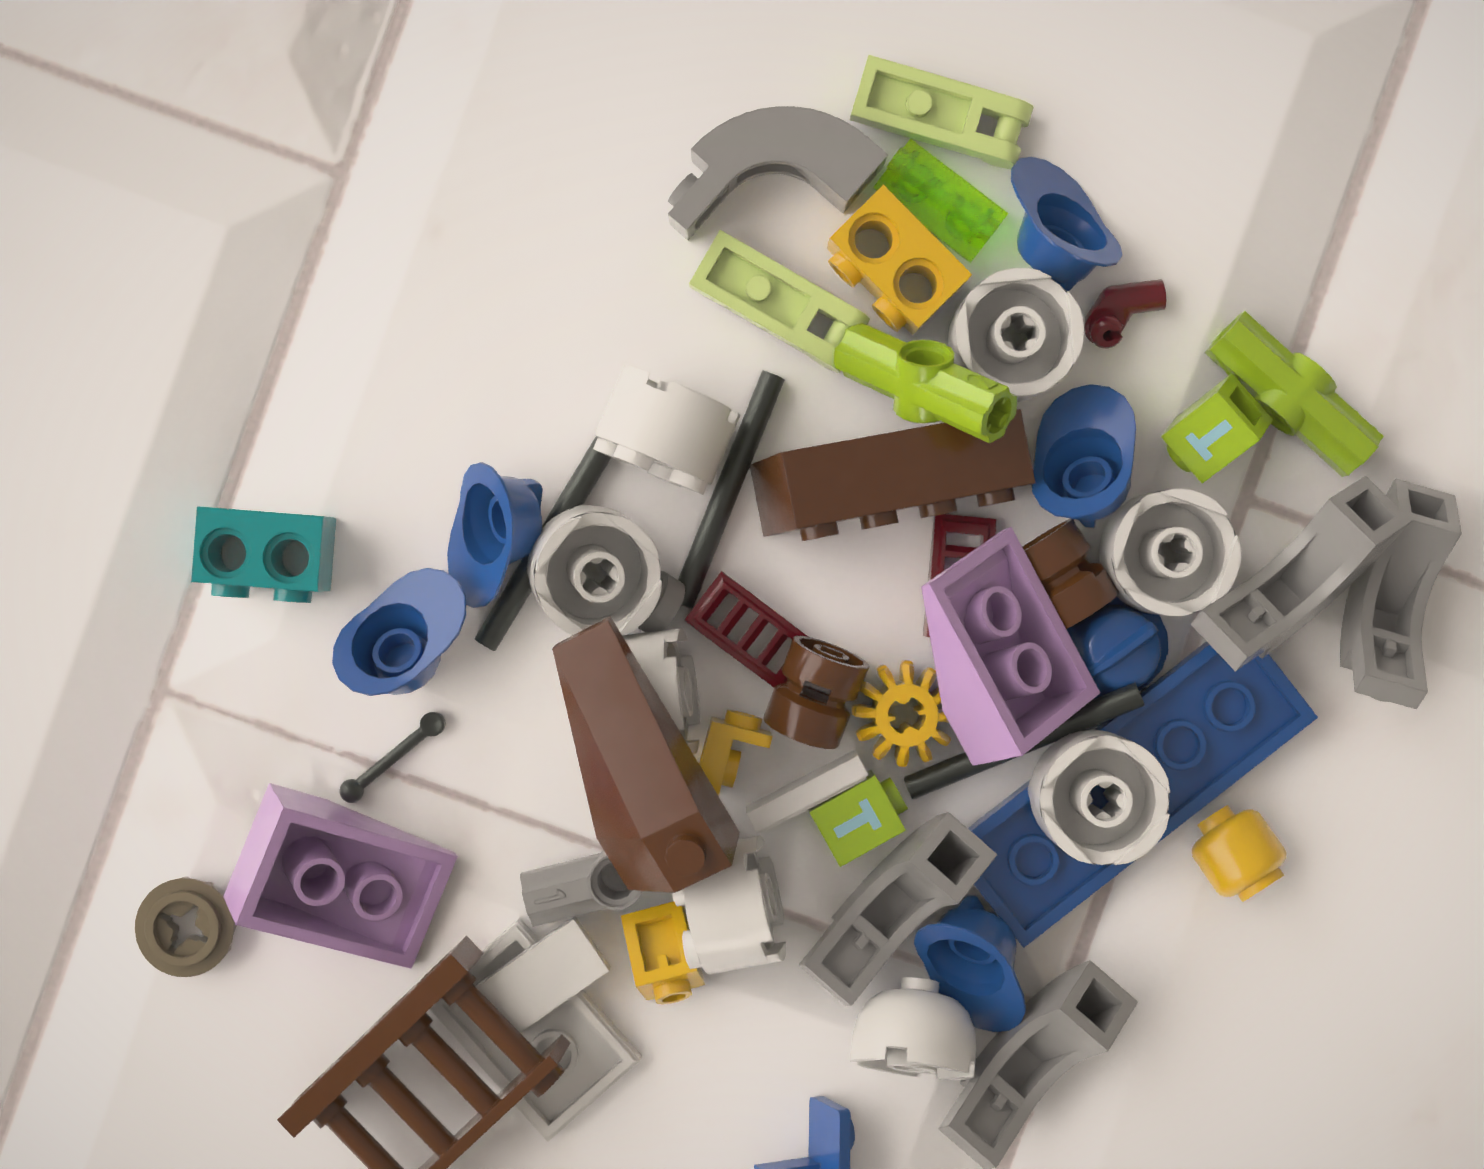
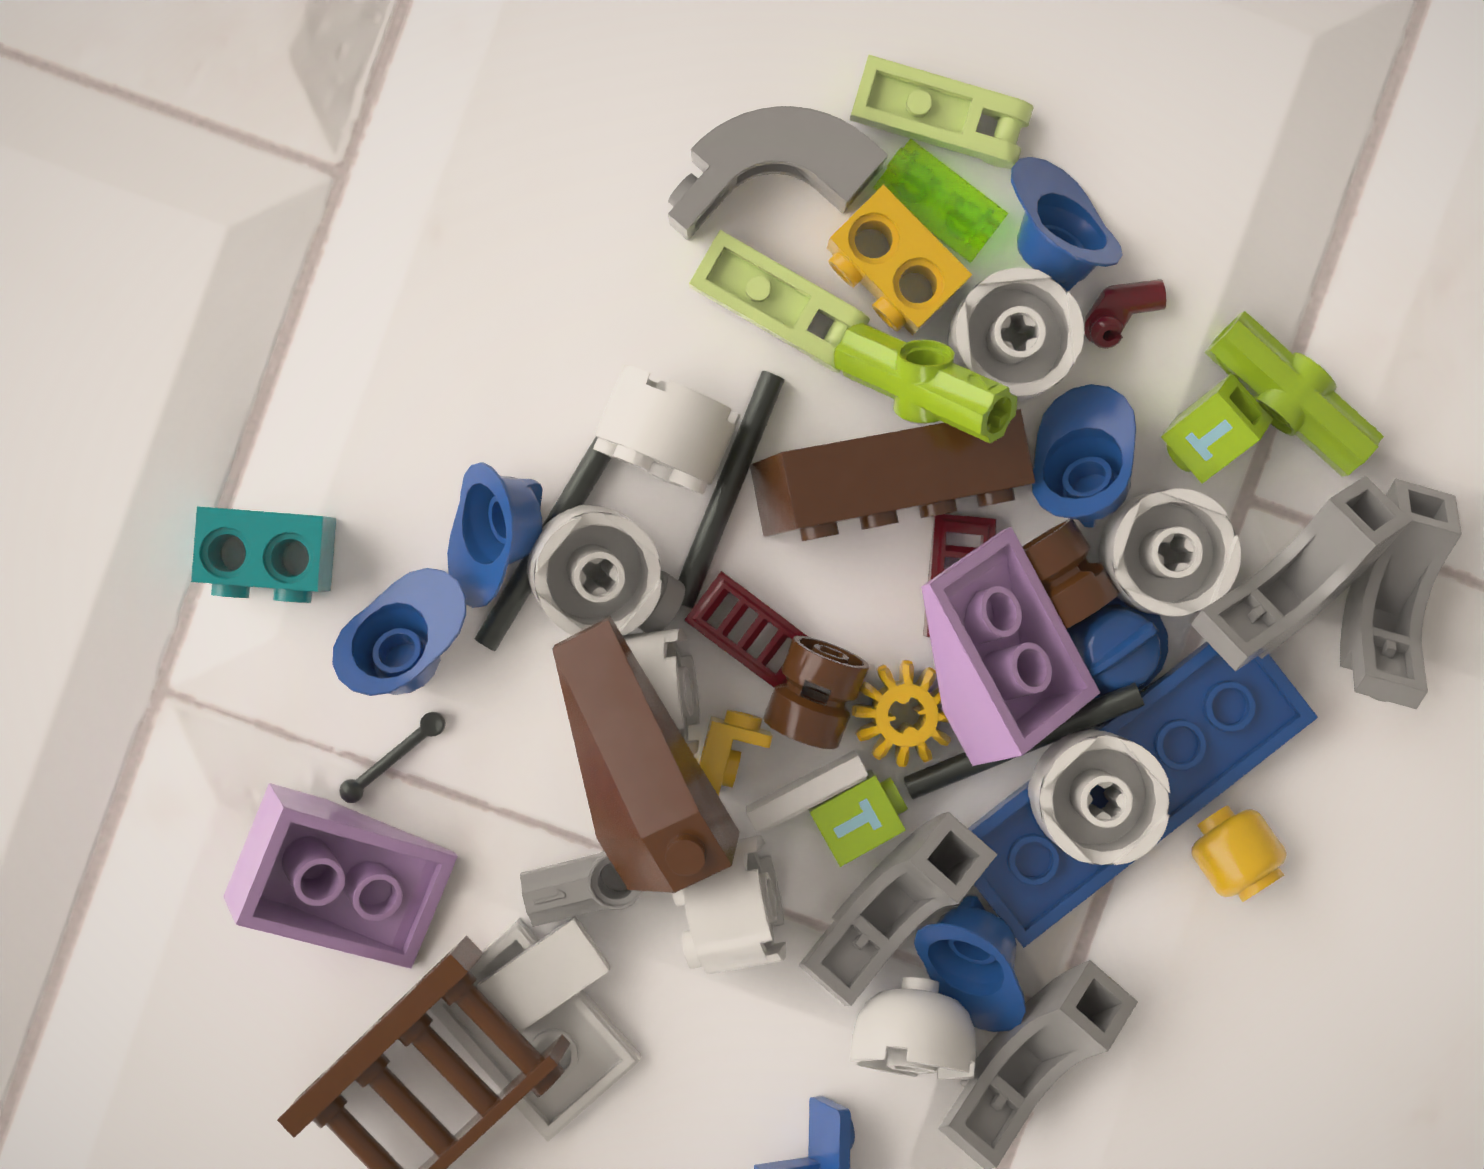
(158, 933): dark tan gear -> none
(658, 953): yellow bracket -> none

